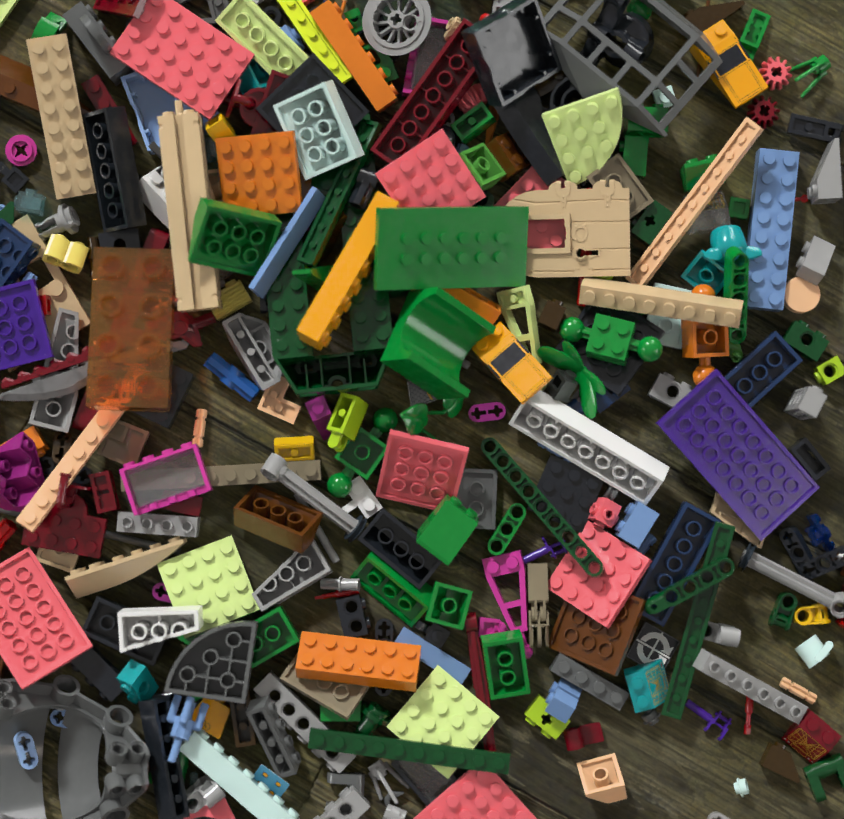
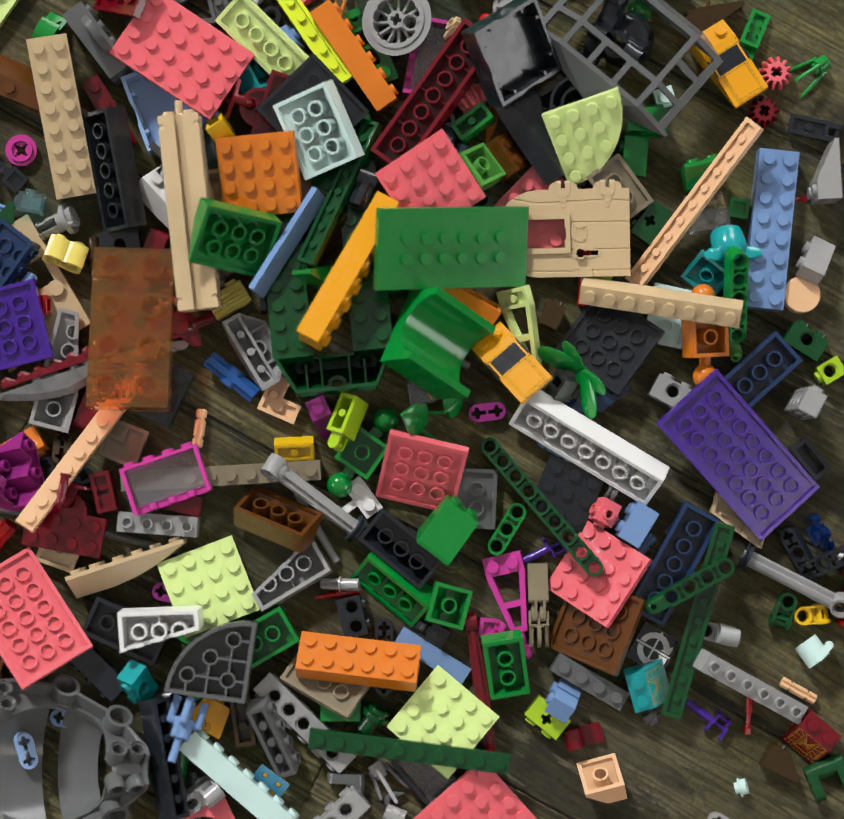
(611, 339): green brick -> none

